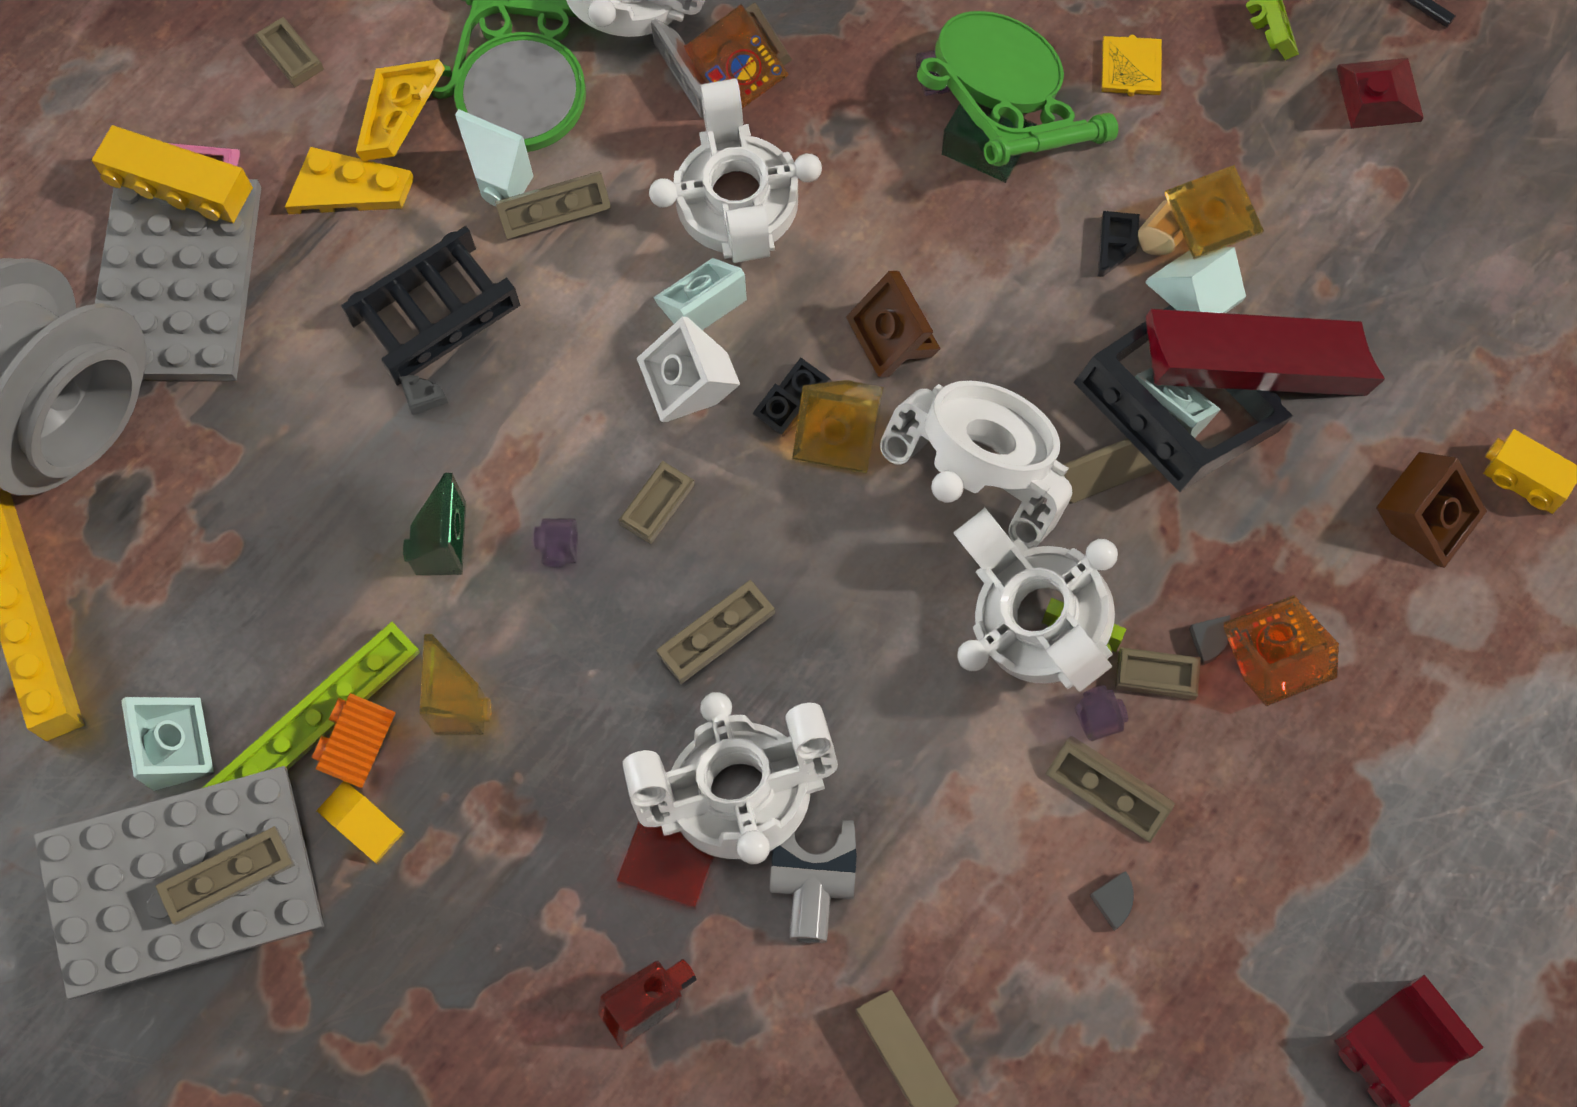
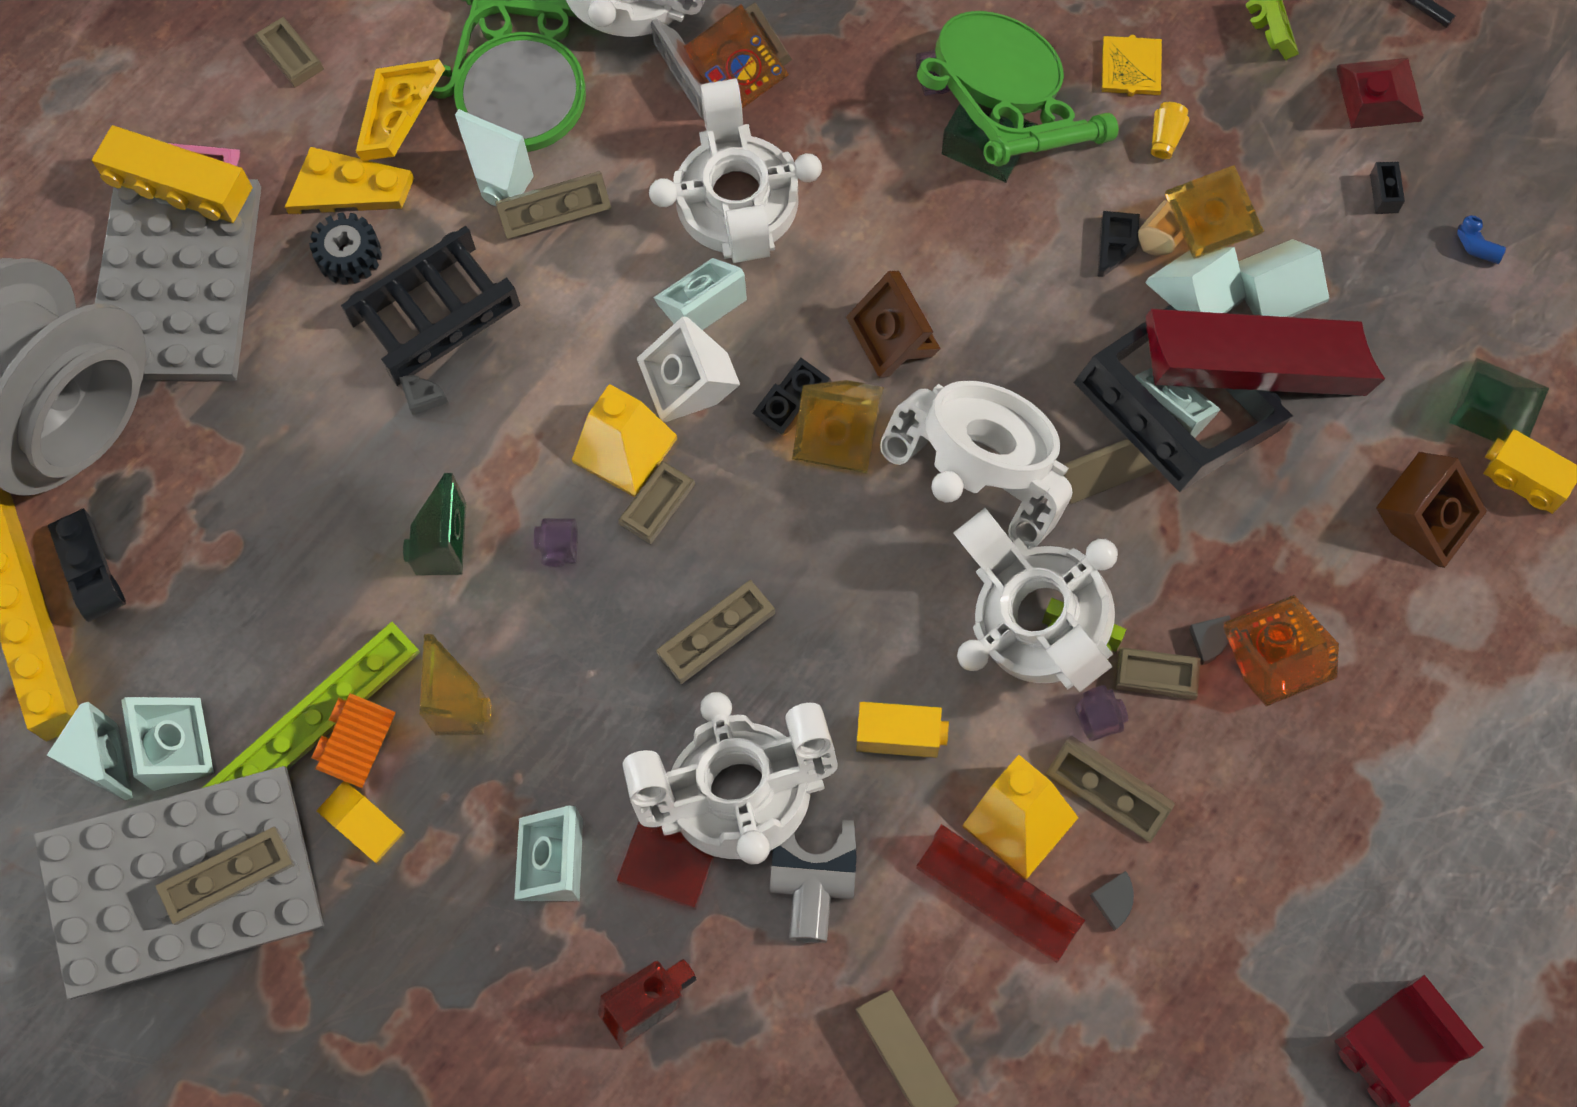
(85, 566): none -> black plate
(93, 750): none -> light aqua slope
(355, 258): none -> black wheel
(549, 856): none -> light aqua slope
(622, 441): none -> yellow slope
(901, 729): none -> yellow brick
(1000, 893): none -> clear red fence
(1021, 817): none -> yellow slope
(1168, 128): none -> yellow cone
(1284, 280): none -> light aqua slope
(1387, 187): none -> black piece
(1474, 242): none -> blue arm
(1497, 402): none -> clear green slope

